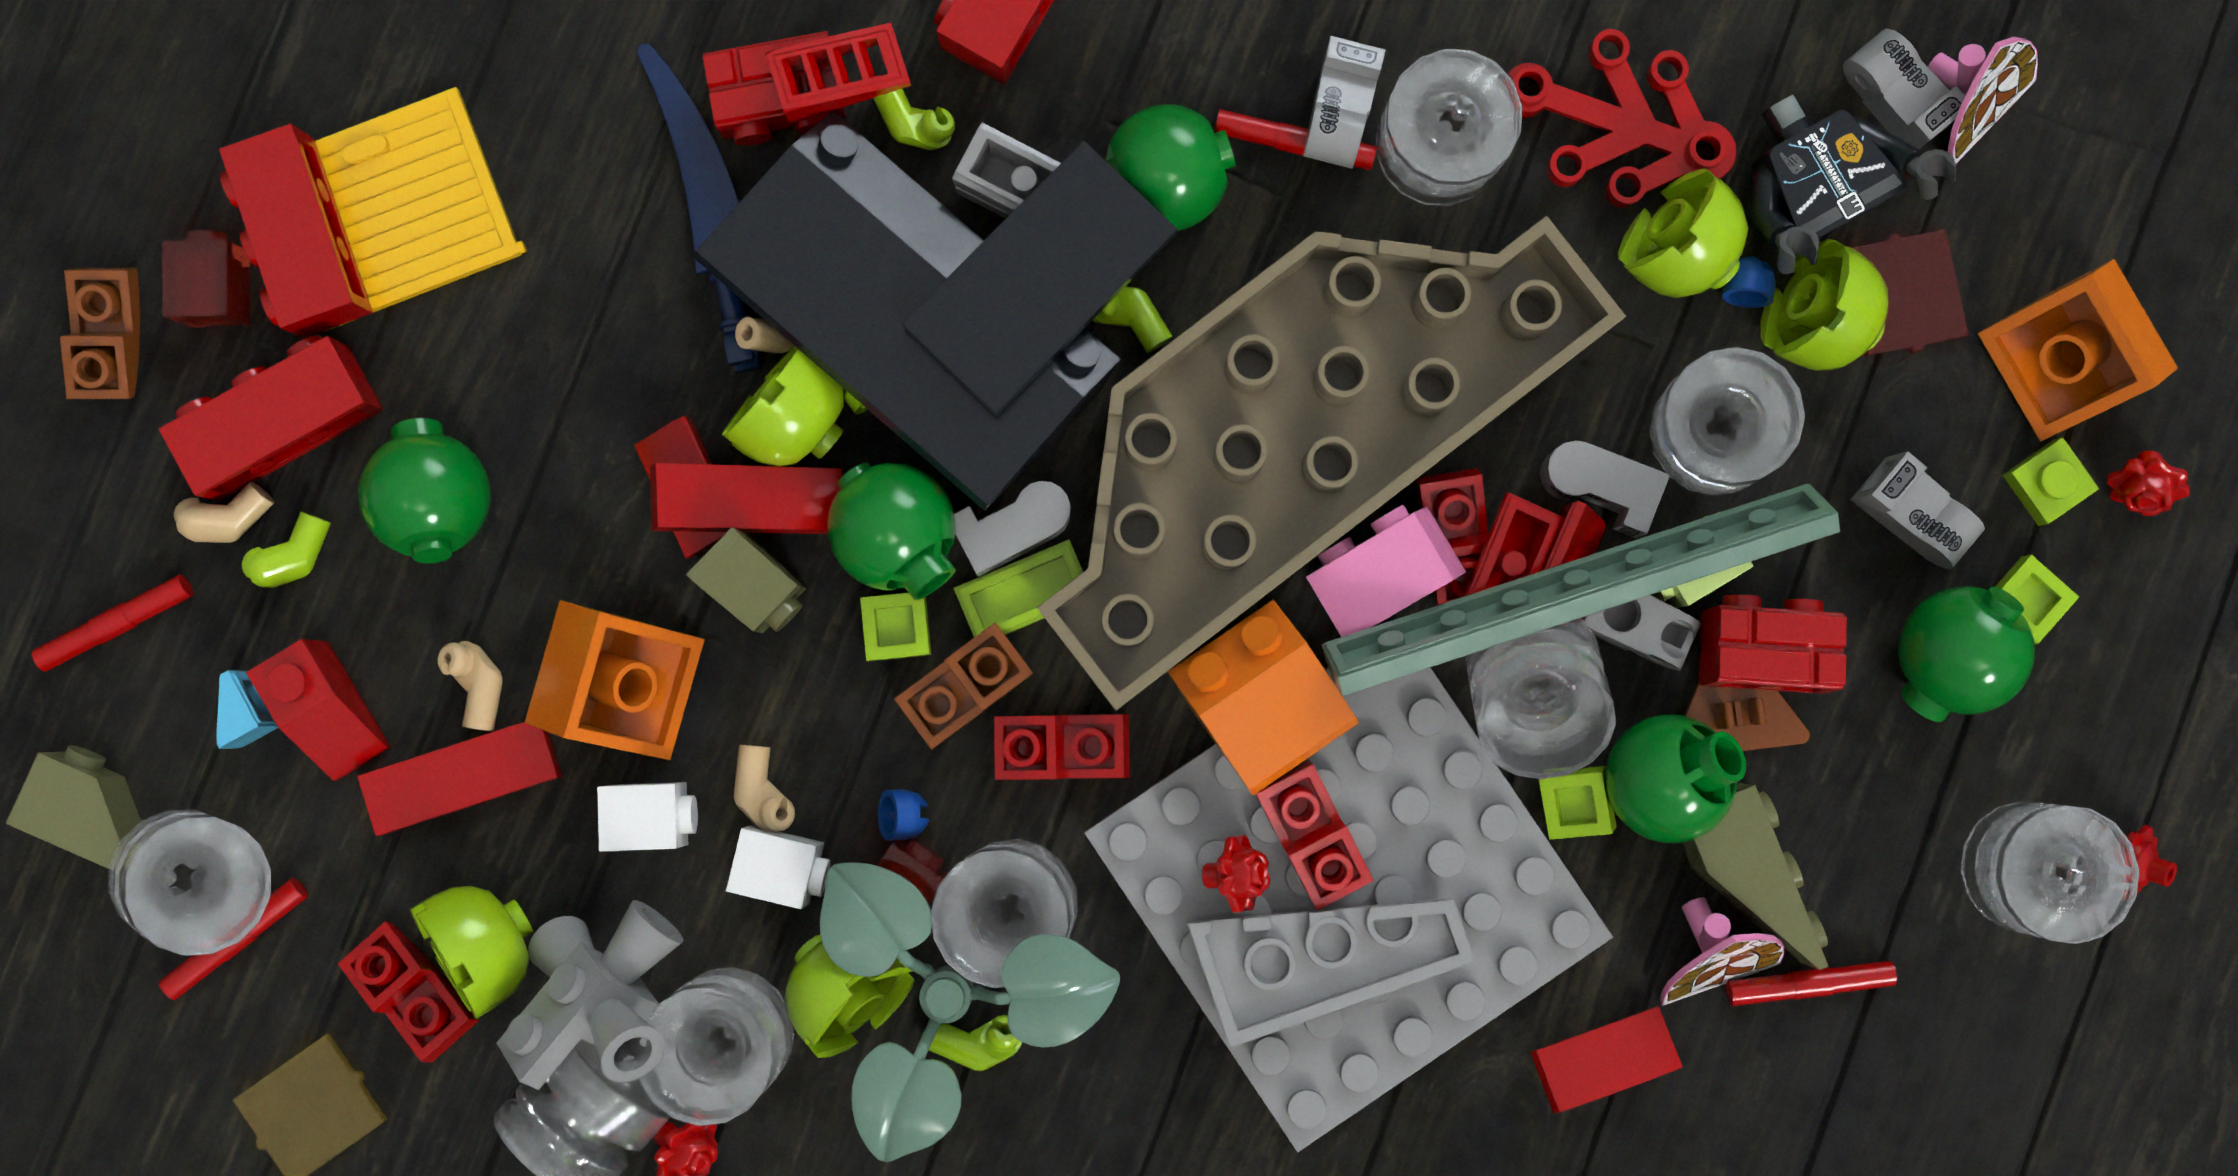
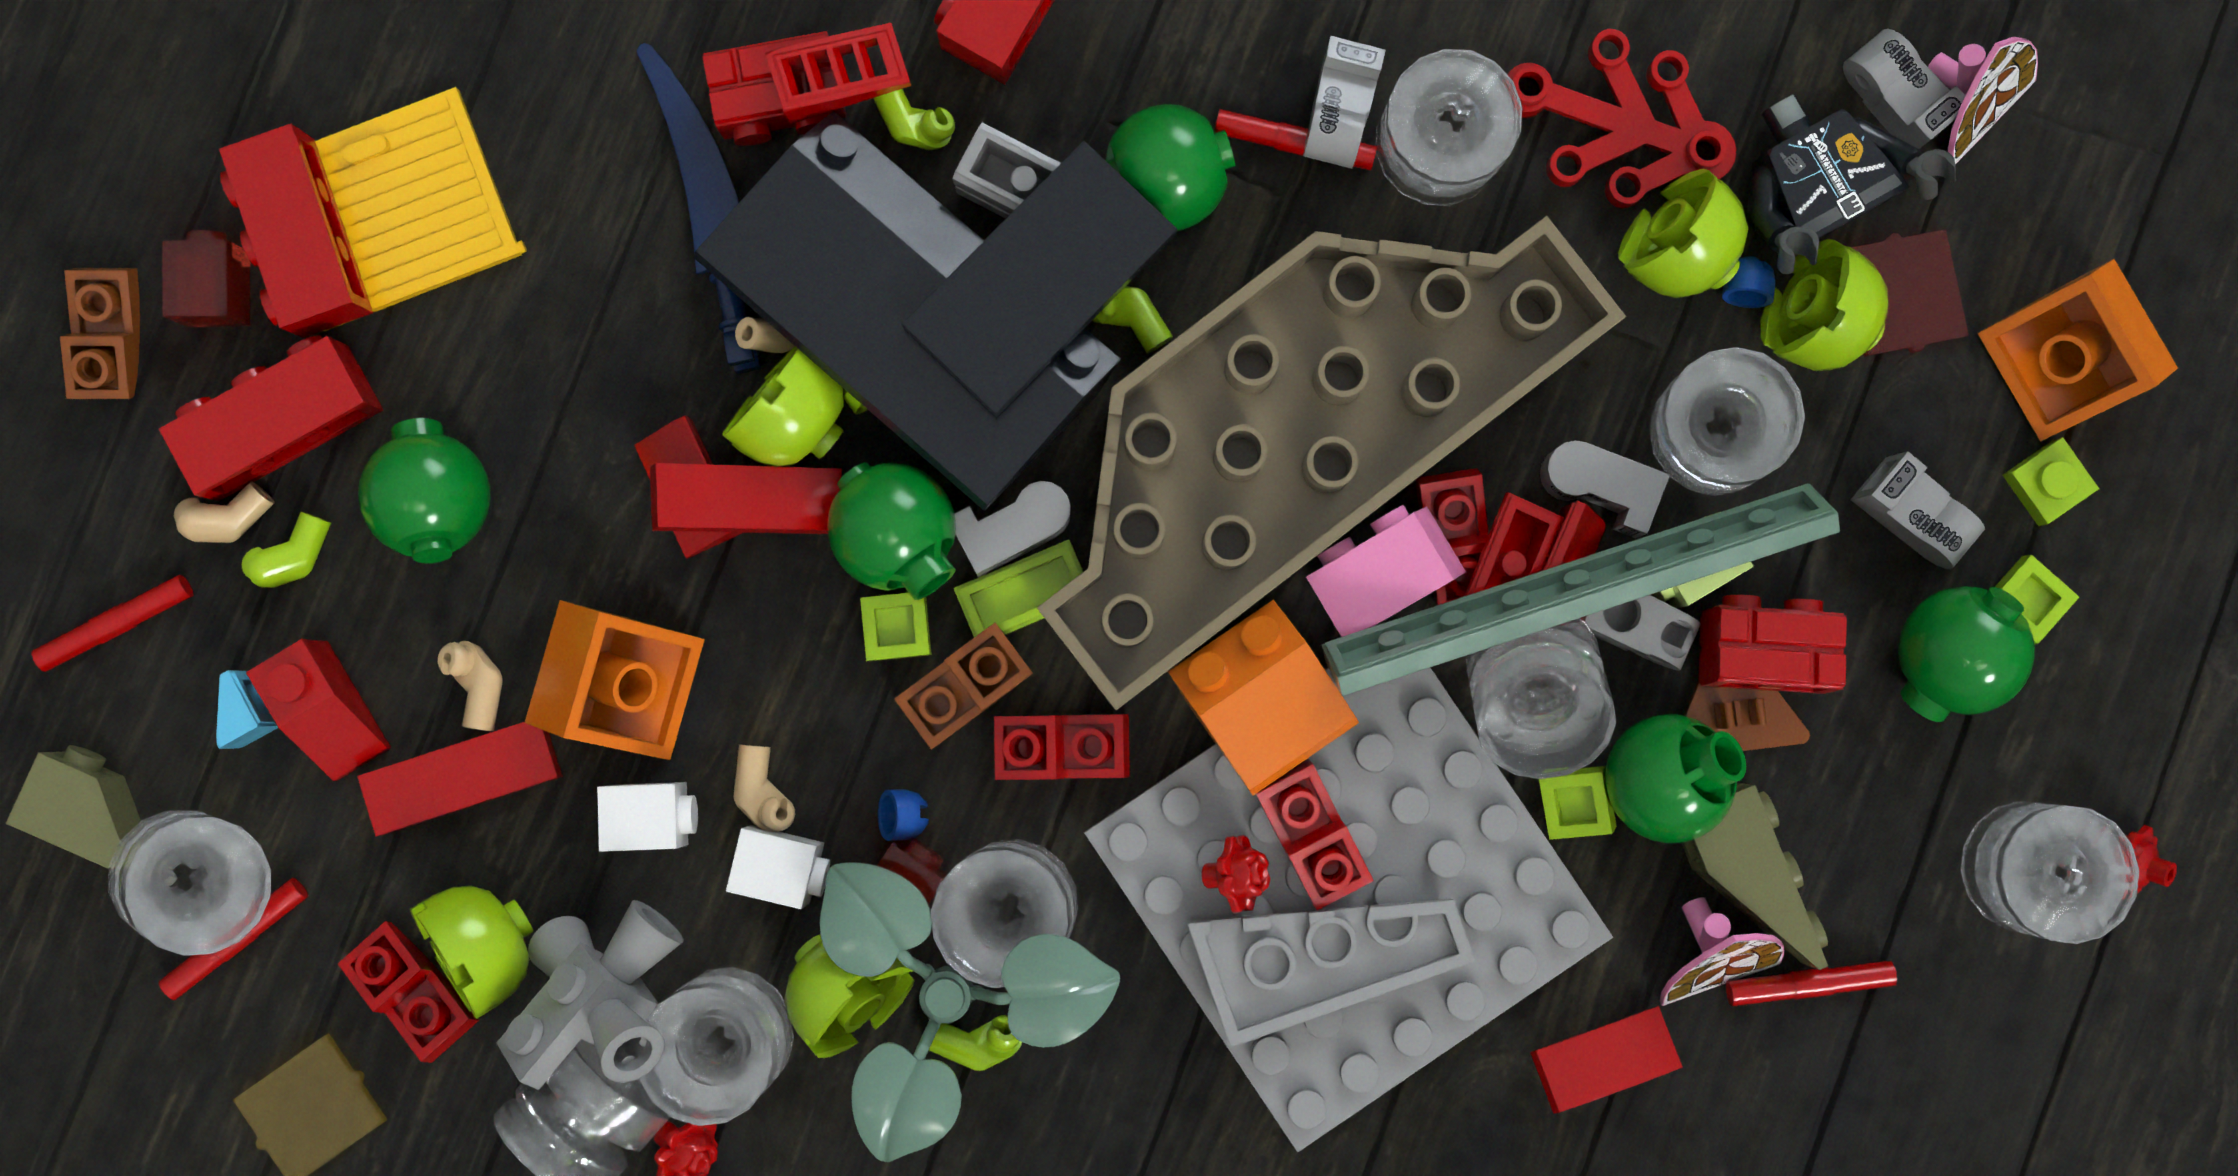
(748, 582): olive slope -> none
(2148, 484): red plant -> none

